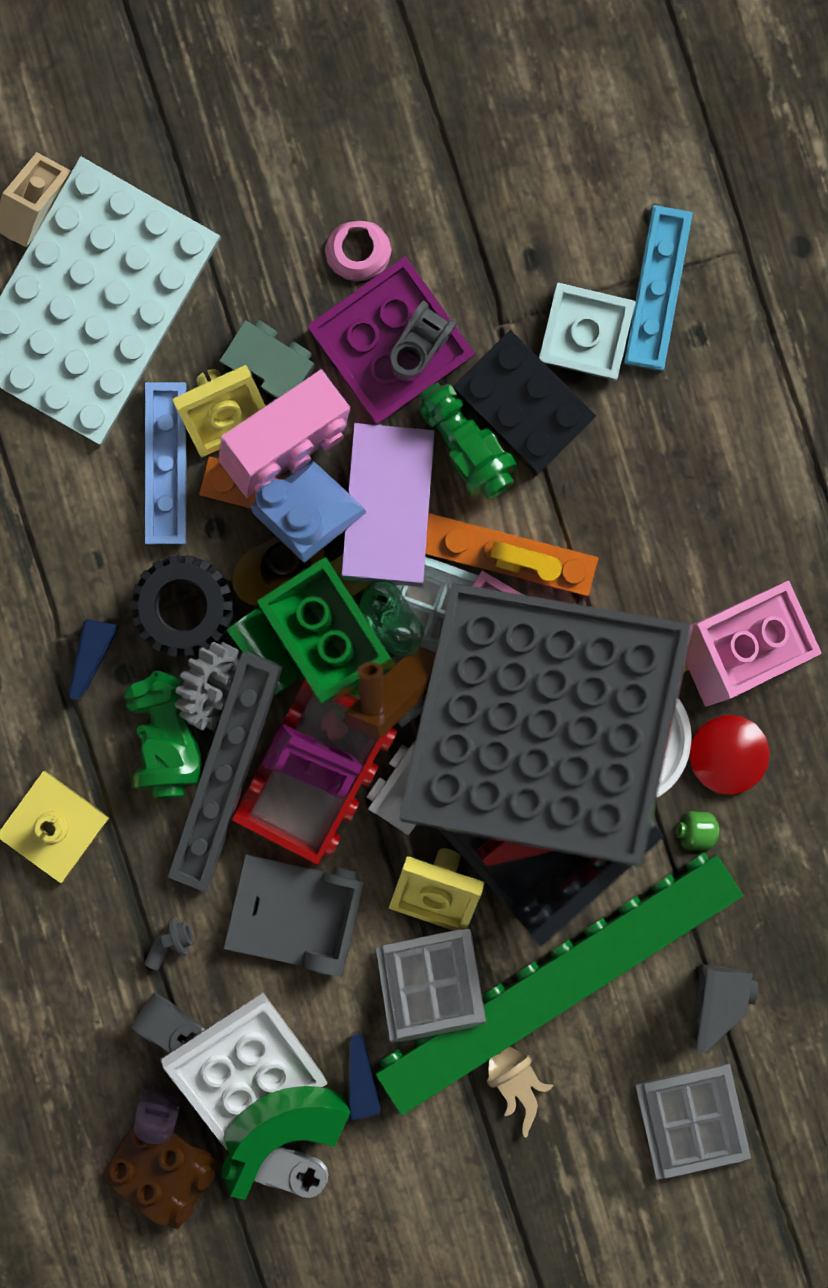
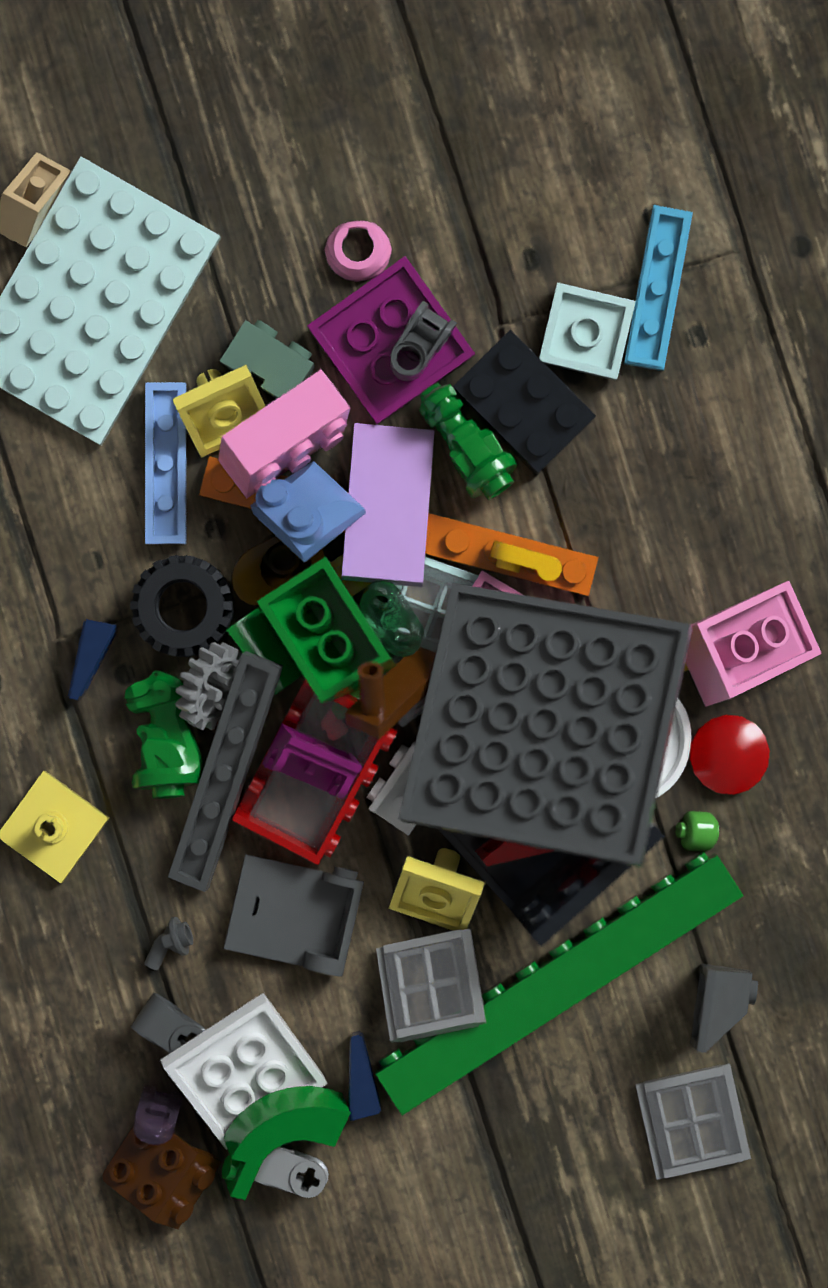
(514, 1077): tan piece -> none

